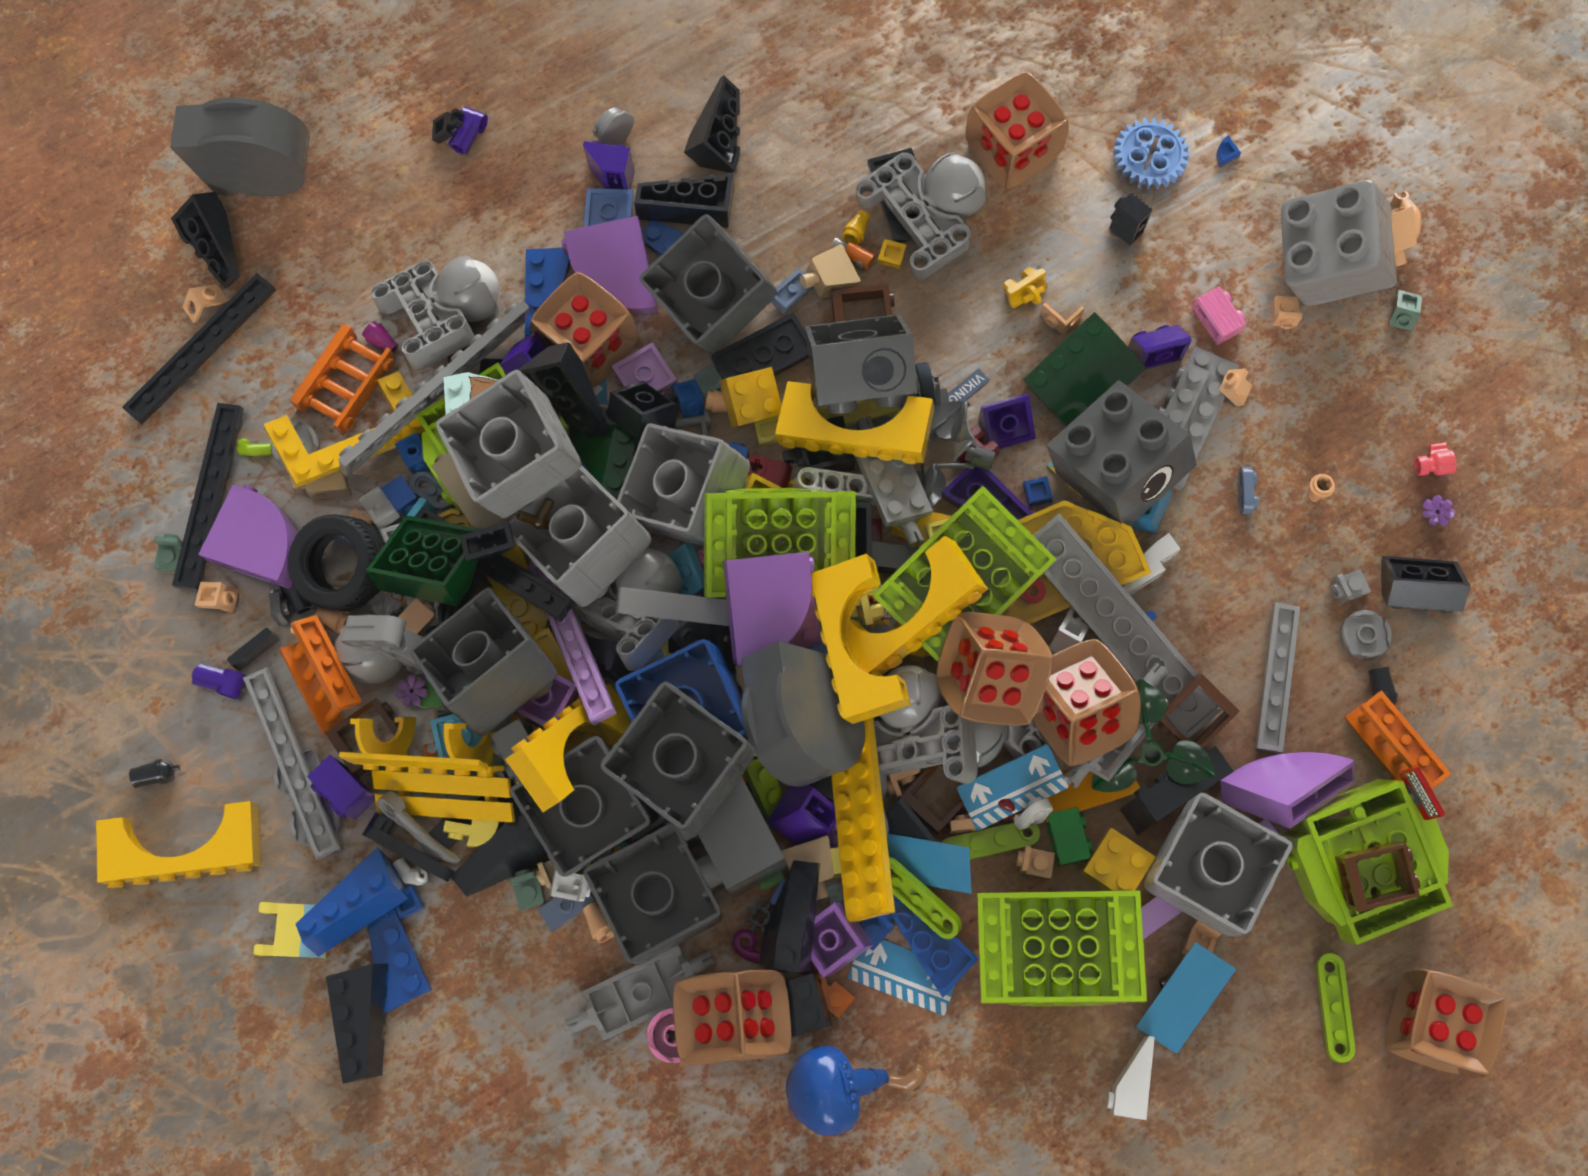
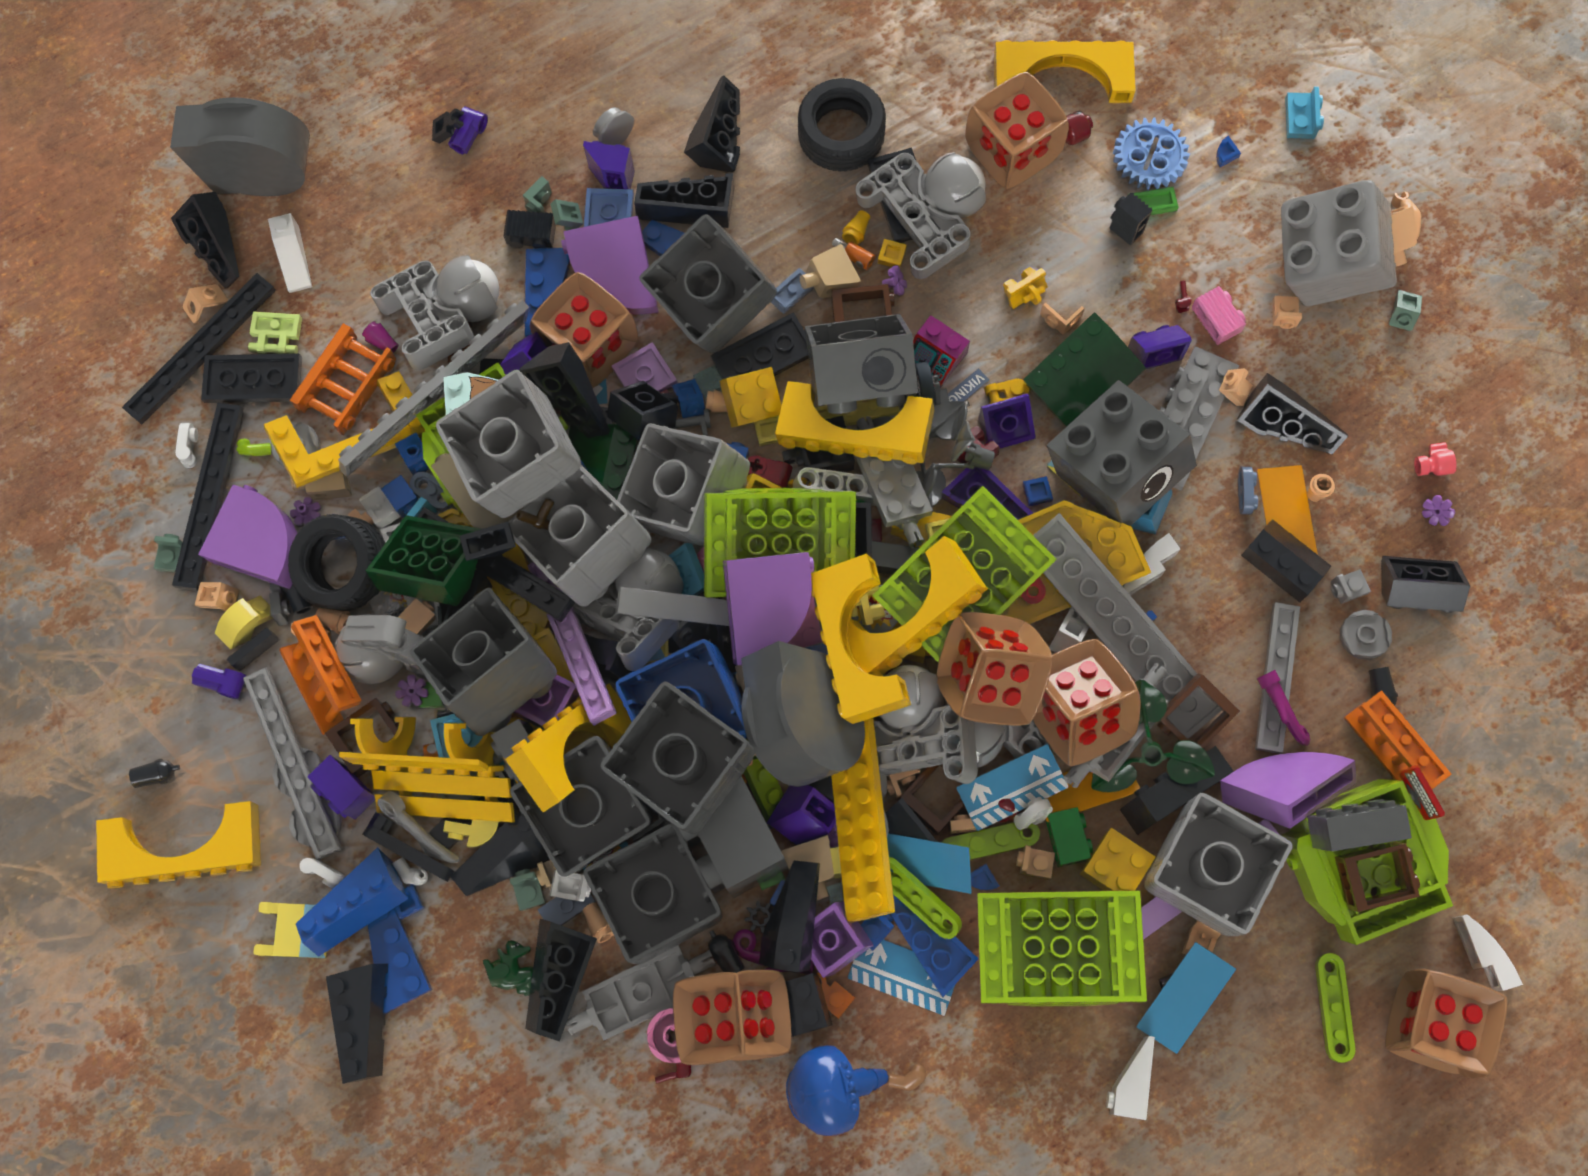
(185, 444): none -> white plate
(240, 620): none -> light yellow brick
(250, 378): none -> black plate
(277, 326): none -> yellowish green plate
(290, 252): none -> white slope
(305, 511): none -> medium lavender plant
(331, 876): none -> white plate
(506, 971): none -> dark green animal
(529, 229): none -> black brick
(537, 194): none -> sand green bracket
(556, 977): none -> black wedge
(566, 214): none -> sand green bracket
(682, 1071): none -> dark red hand
(724, 953): none -> black piece
(845, 95): none -> black tyre
(895, 280): none -> medium lavender plant
(940, 348): none -> slope
(983, 879): none -> blue tile
(1011, 389): none -> yellow plate
(1079, 127): none -> dark red head
(1106, 61): none -> yellow arch
(1160, 200): none -> bright green tile
(1183, 304): none -> dark red hand
(1271, 684): none -> magenta plant
(1284, 414): none -> black wedge
(1286, 561): none -> black slope
(1287, 501): none -> light orange sticker
(1303, 114): none -> medium azure bracket
(1359, 825): none -> dark grey brick
(1487, 954): none -> white slope

